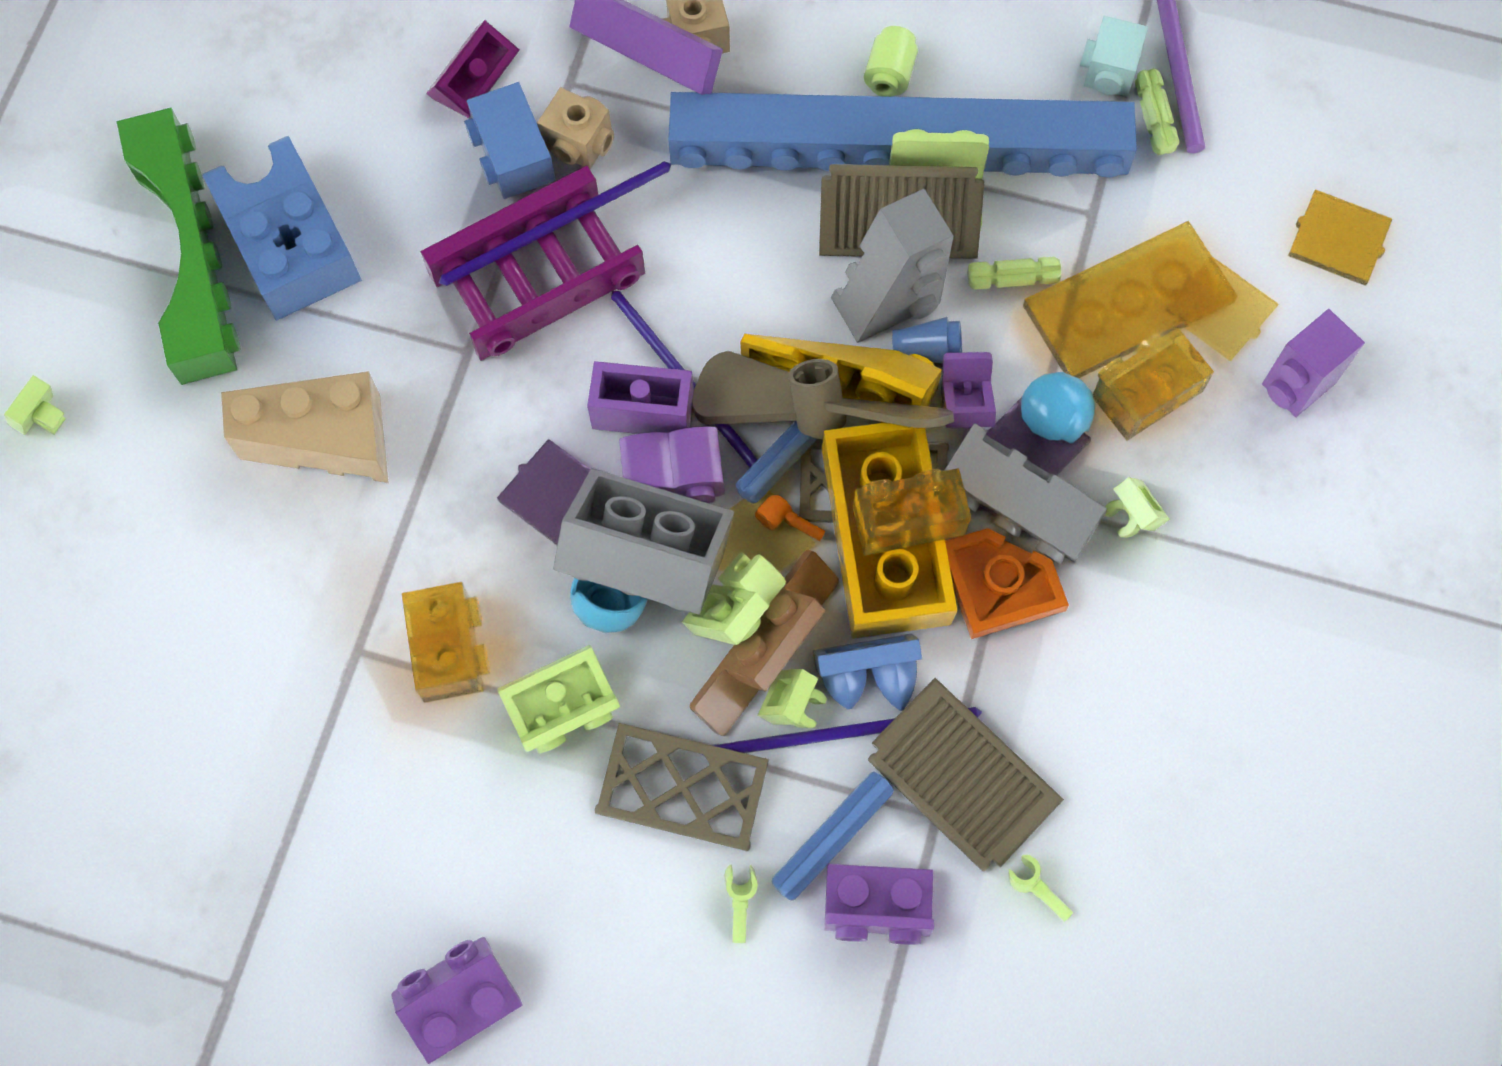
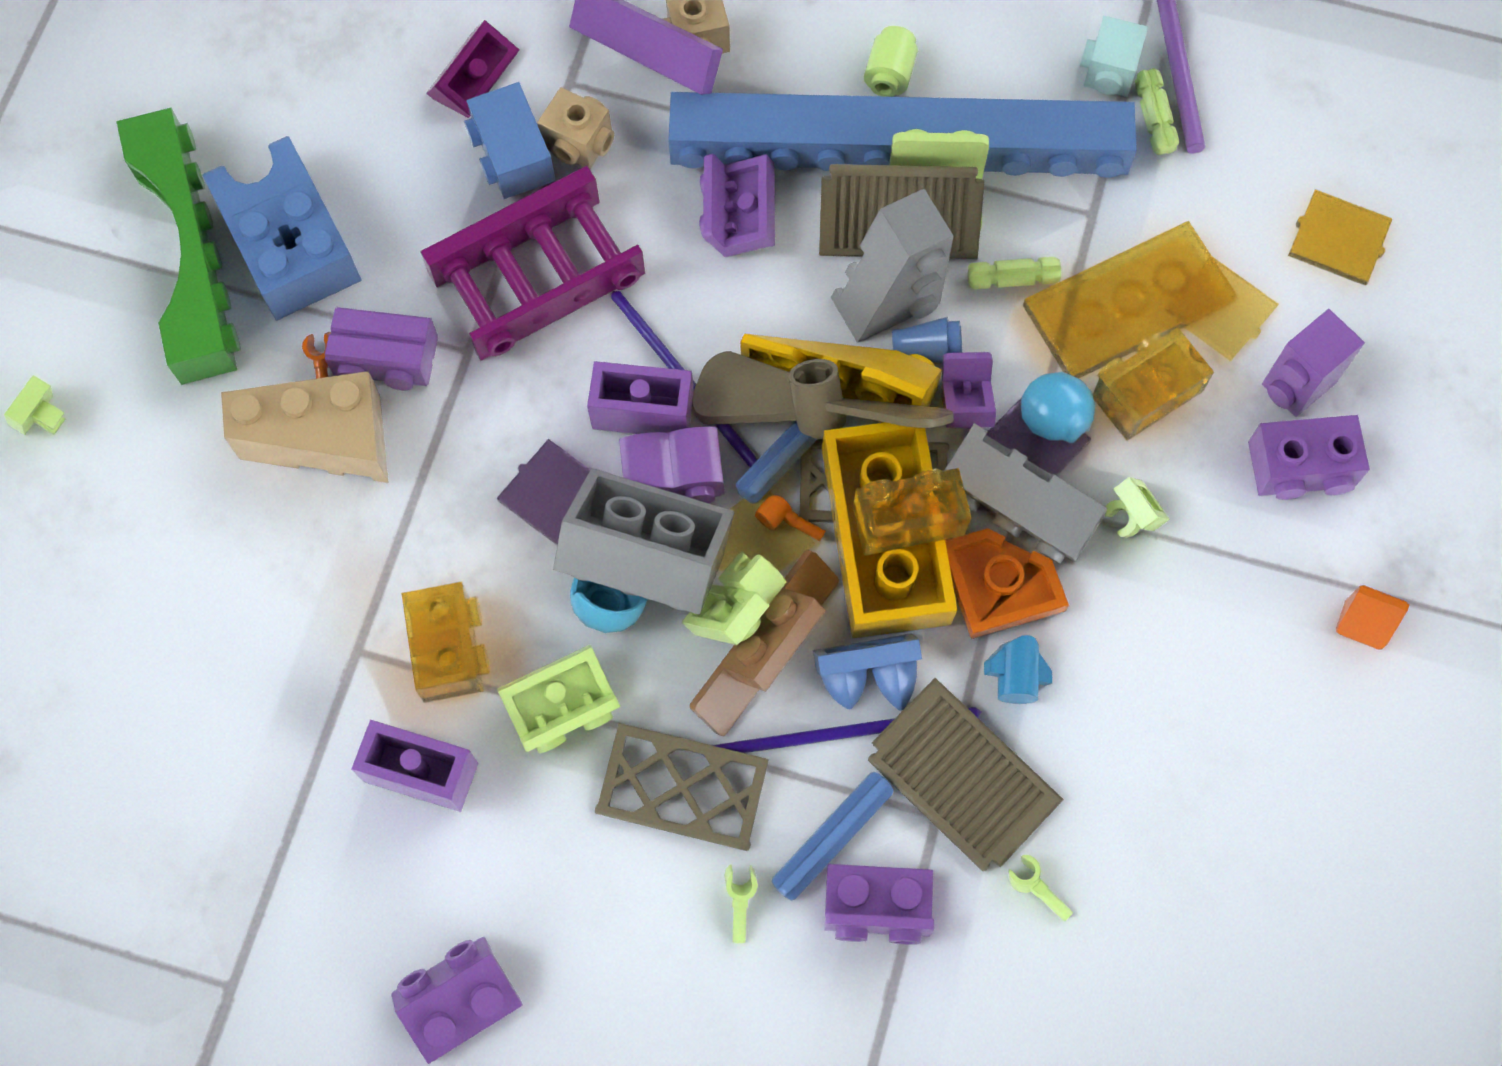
(318, 358): none -> orange hand
(385, 344): none -> medium lavender brick
(415, 765): none -> medium lavender brick
(554, 223): dark purple axle -> none
(738, 204): none -> medium lavender bracket
(789, 698): yellowish green tile -> none
(1018, 670): none -> dark azure piece
(1308, 456): none -> medium lavender brick
(1371, 617): none -> orange slope

